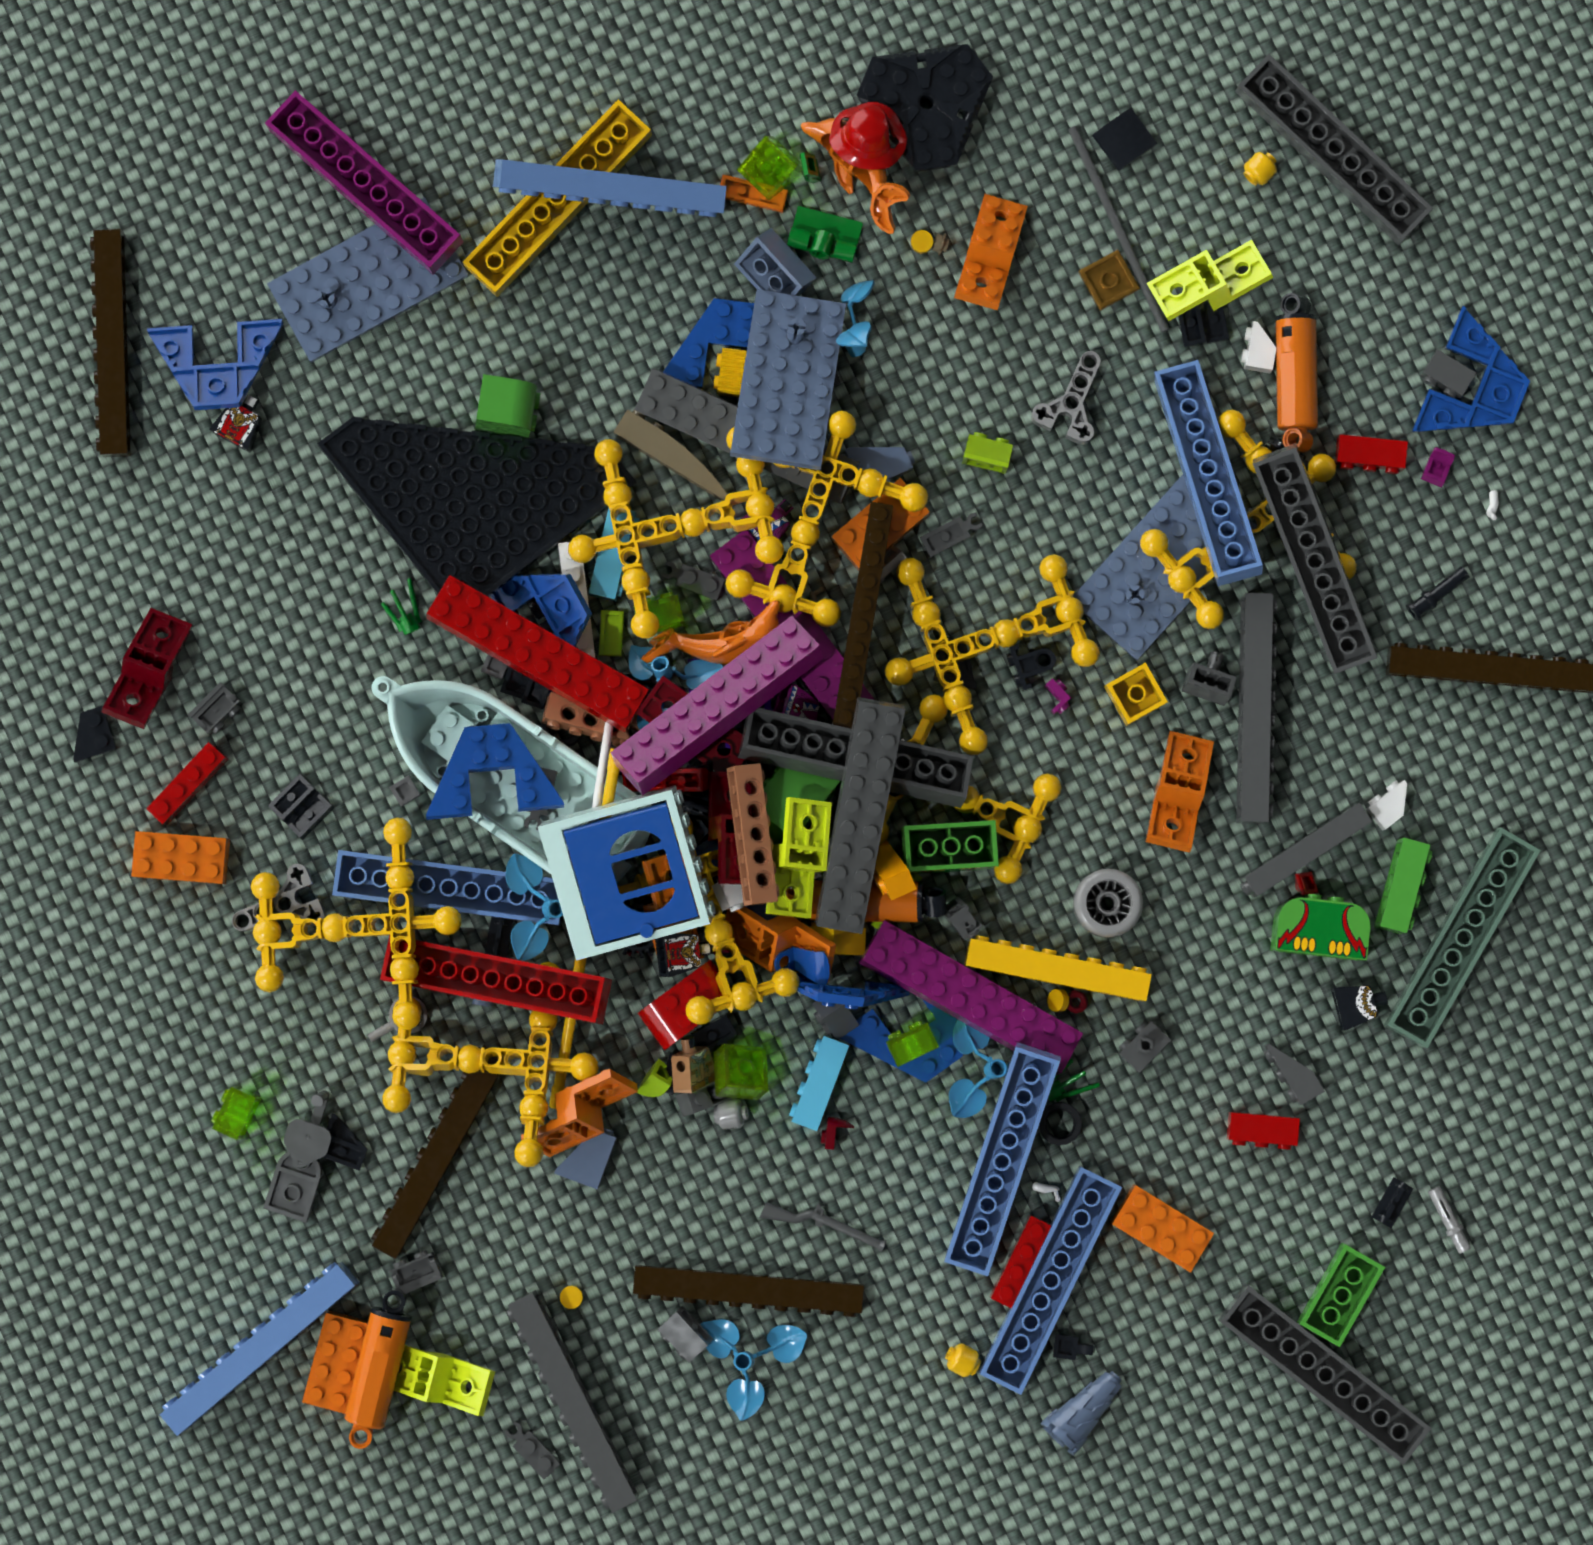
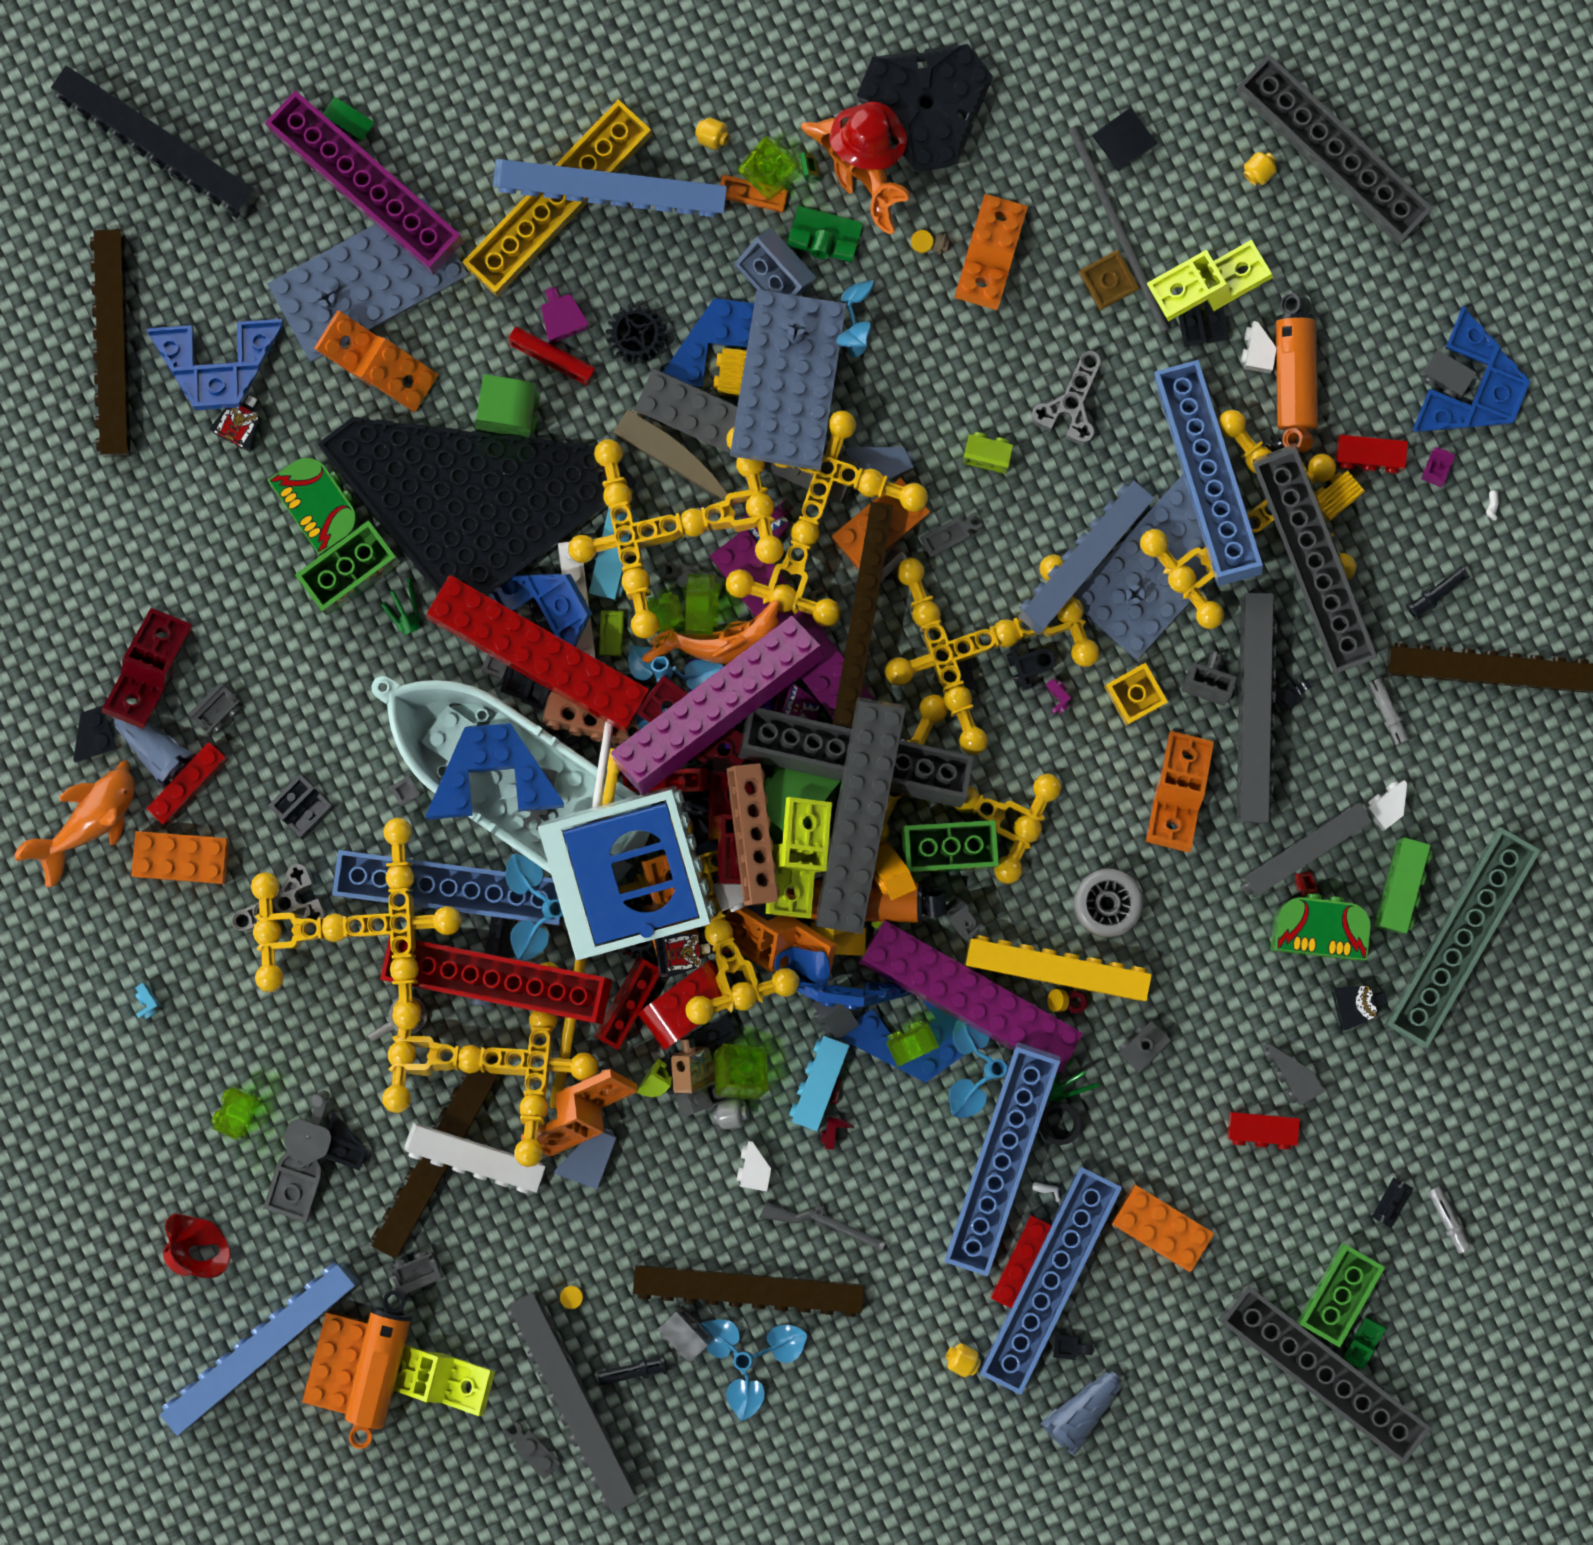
(98, 811): none -> orange animal
(147, 997): none -> medium azure bracket
(155, 142): none -> black brick
(156, 750): none -> sand blue cone
(193, 1231): none -> red piece
(316, 502): none -> brick
(347, 569): none -> bright green brick
(348, 119): none -> green slope
(376, 361): none -> orange bracket
(472, 1157): none -> white brick
(551, 356): none -> red brick
(562, 316): none -> magenta torso
(628, 1003): none -> red brick
(645, 328): none -> black gear
(645, 1371): none -> black pin
(701, 604): none -> clear neon green brick
(712, 133): none -> yellow head
(756, 1169): none -> white slope
(835, 1095): none -> dark red piece
(1085, 557): none -> sand blue brick
(1289, 696): none -> black plate
(1338, 495): none -> yellow brick
(1364, 1342): none -> green slope
(1389, 712): none -> light grey pin

